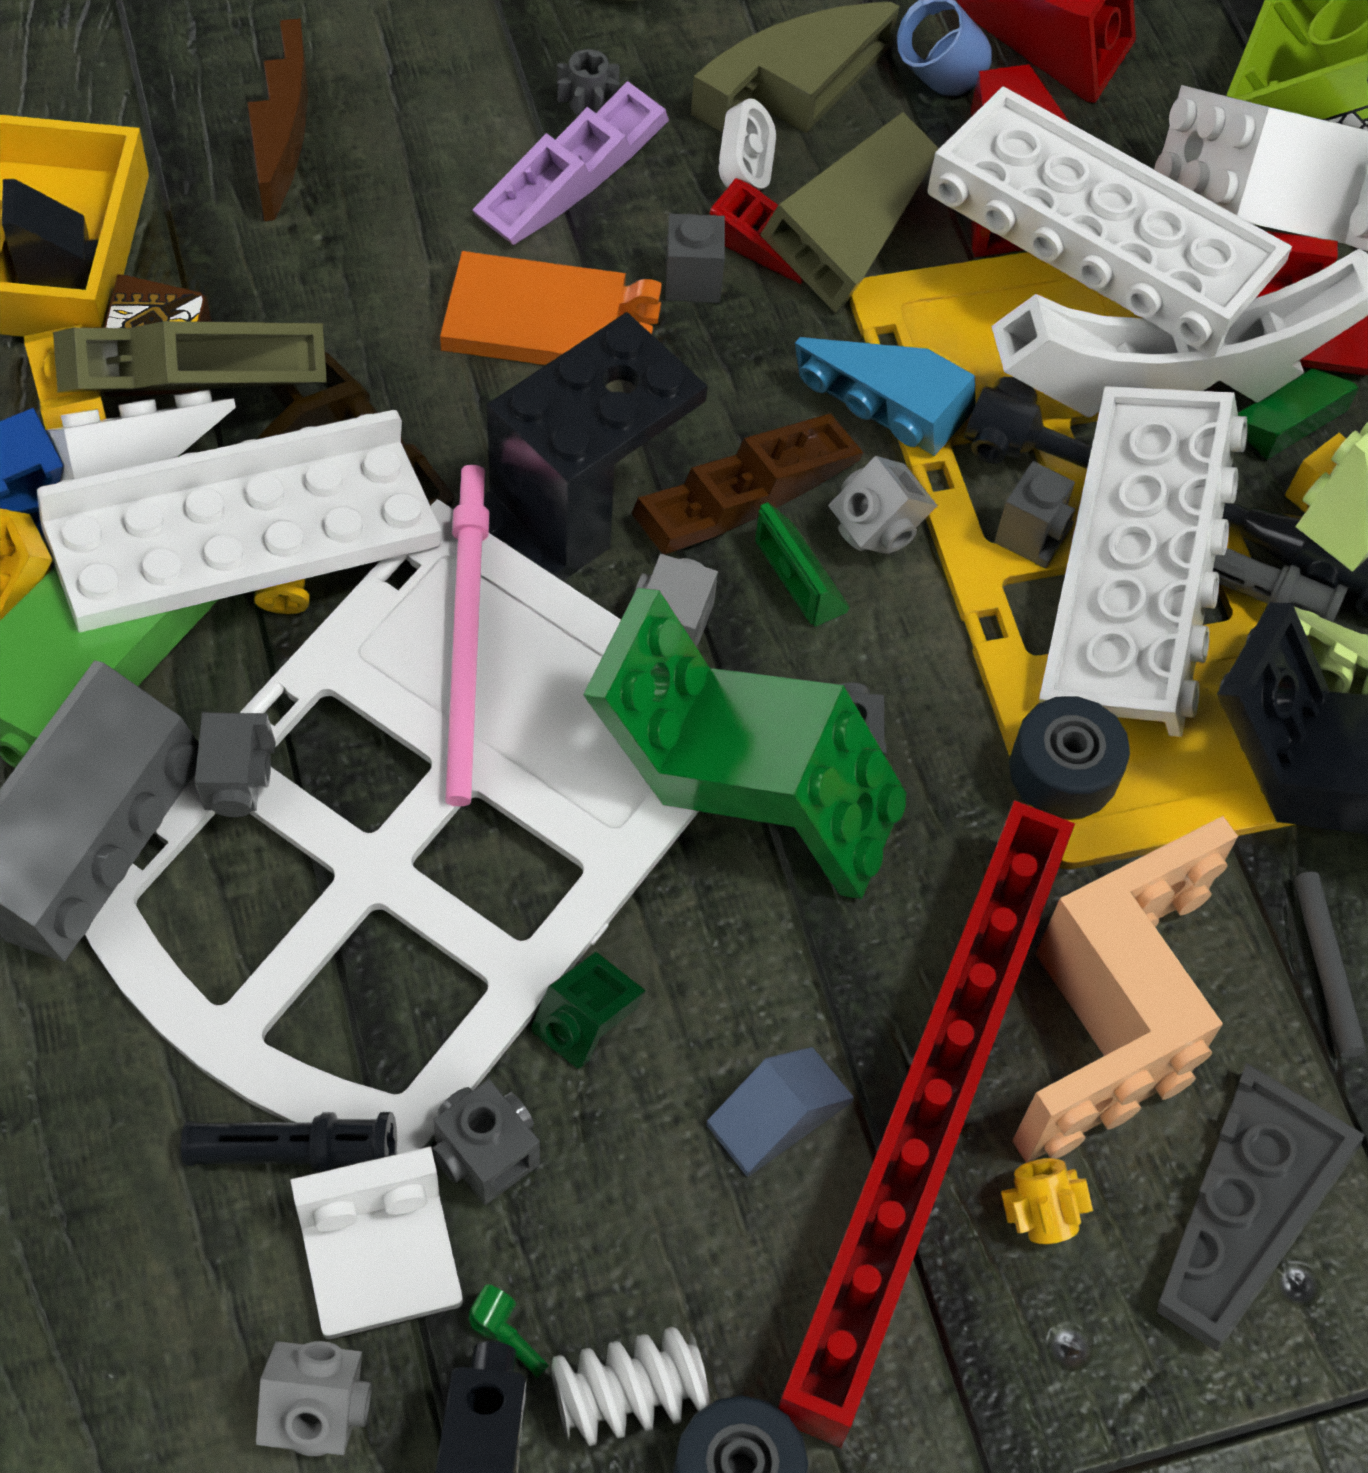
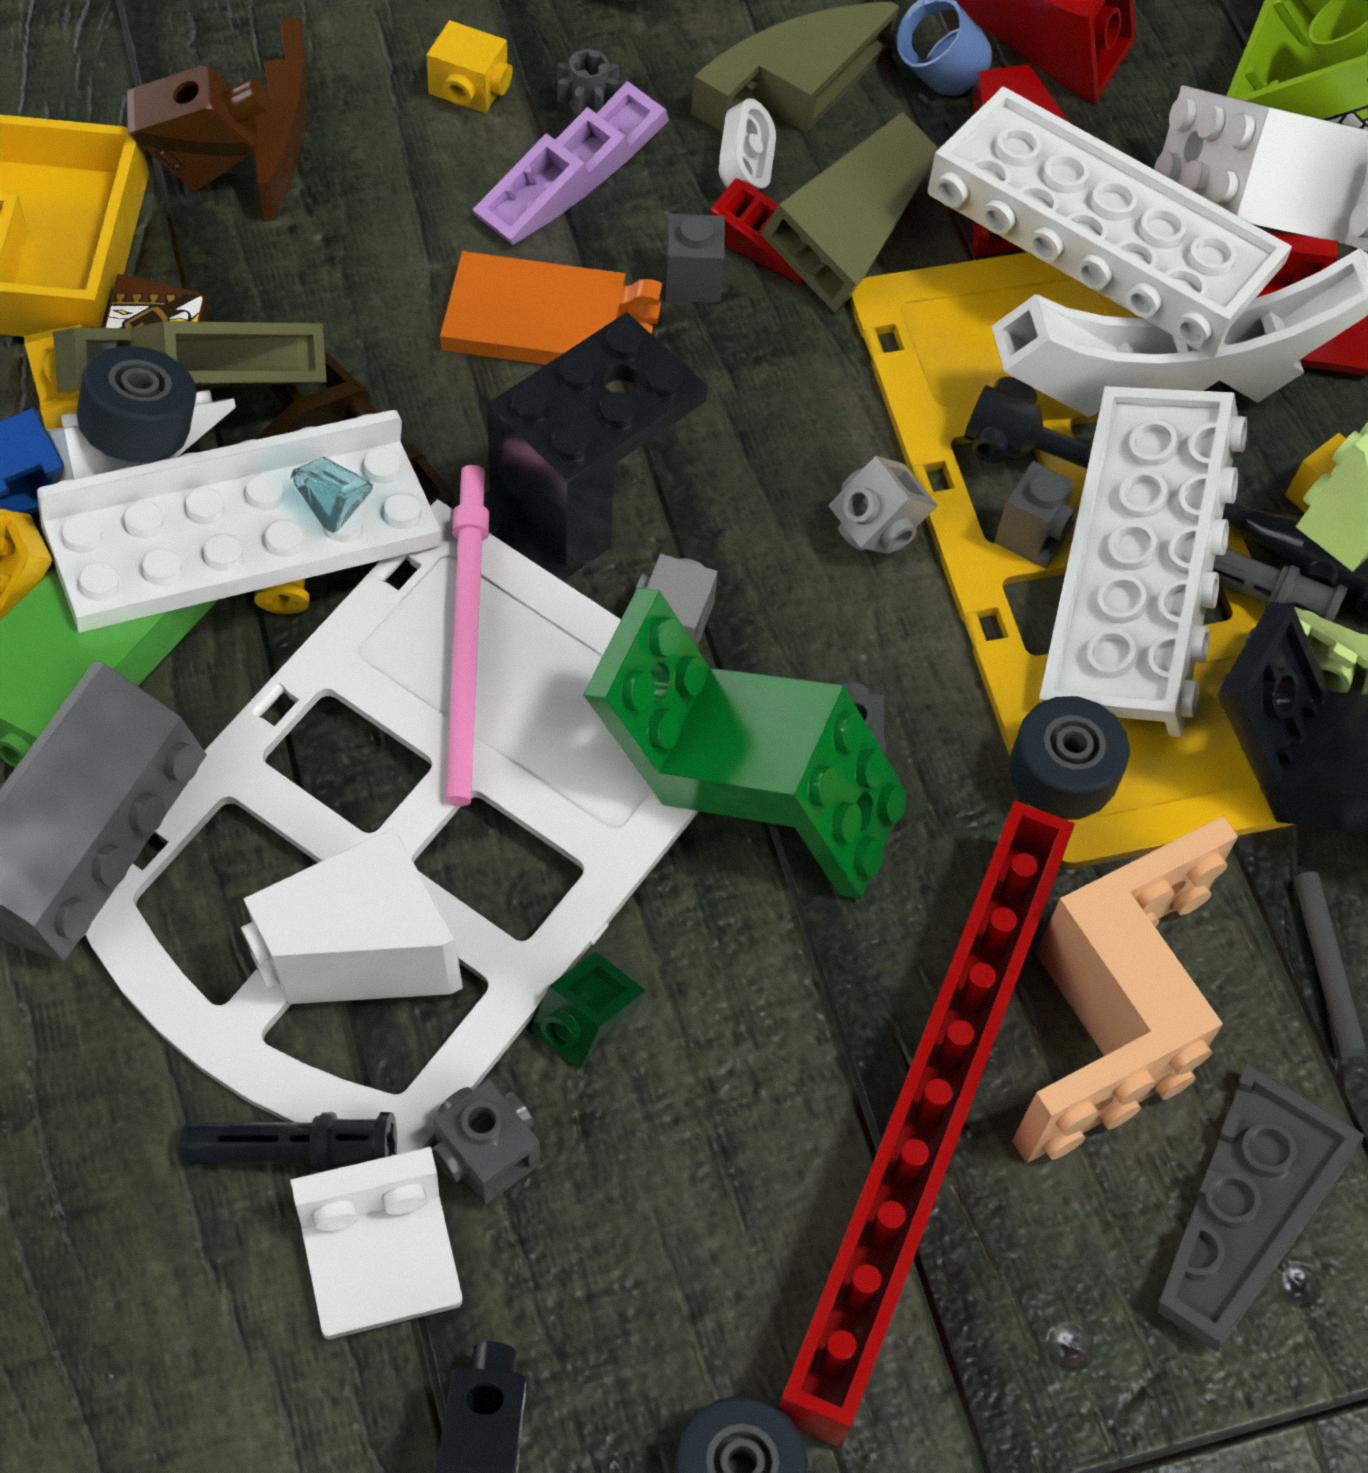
(45, 238): black slope -> none
(136, 404): none -> black wheel
(196, 122): none -> reddish brown torso
(233, 761): dark grey brick -> none
(311, 1398): light grey brick -> none
(330, 491): none -> clear light blue slope
(353, 929): none -> white slope
(468, 67): none -> yellow brick
(489, 1319): green hand -> none
(629, 1384): white piece -> none
(730, 490): reddish brown slope -> none
(777, 1107): sand blue slope -> none
(798, 567): green slope -> none
(897, 386): dark azure slope -> none
(1047, 1201): yellow gear -> none
(1297, 411): green slope -> none

